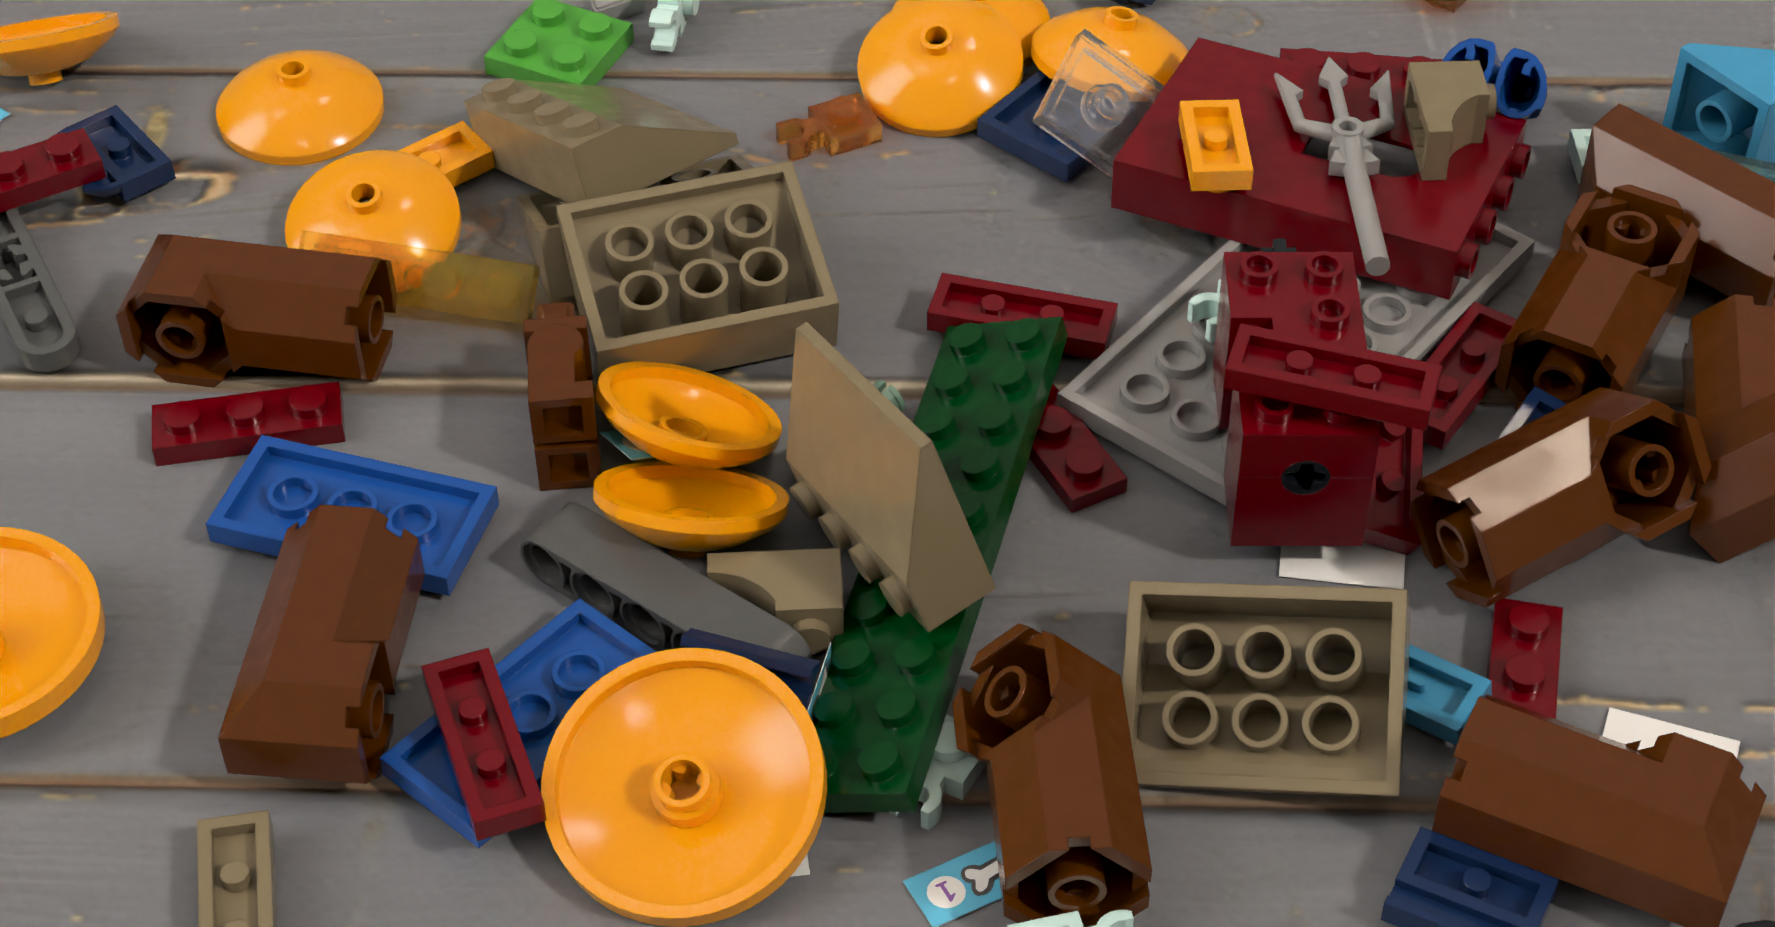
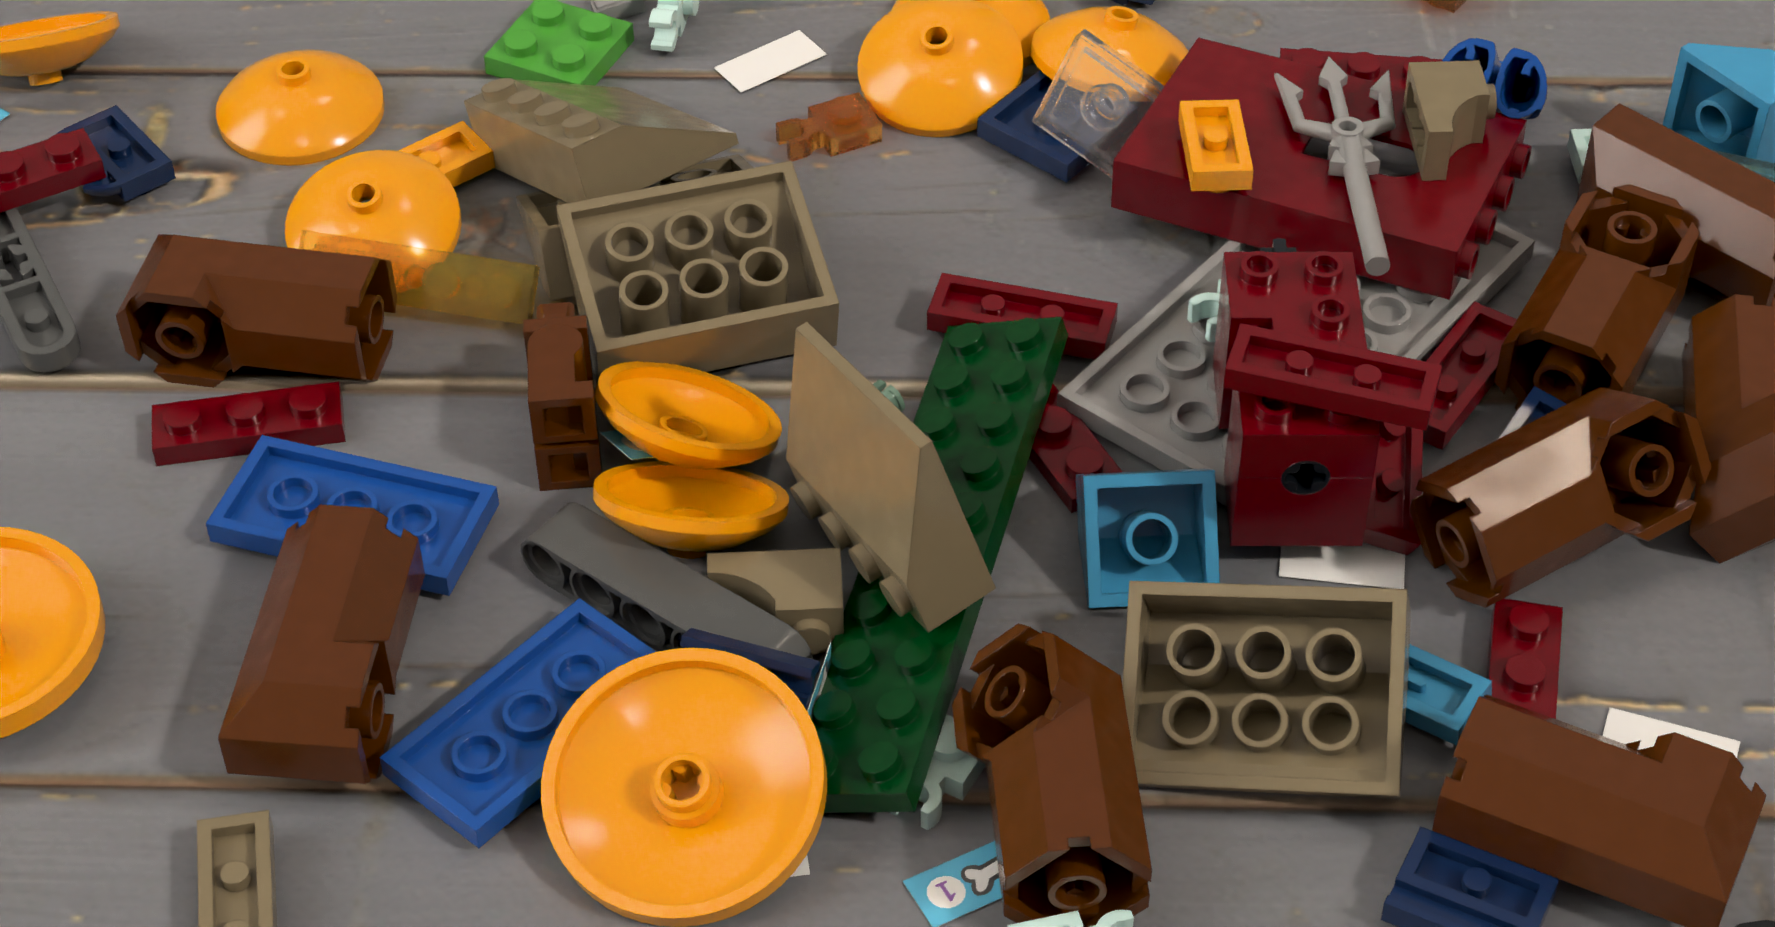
(483, 744): dark red plate -> none
(770, 61): none -> white sticker
(1146, 530): none -> dark azure slope

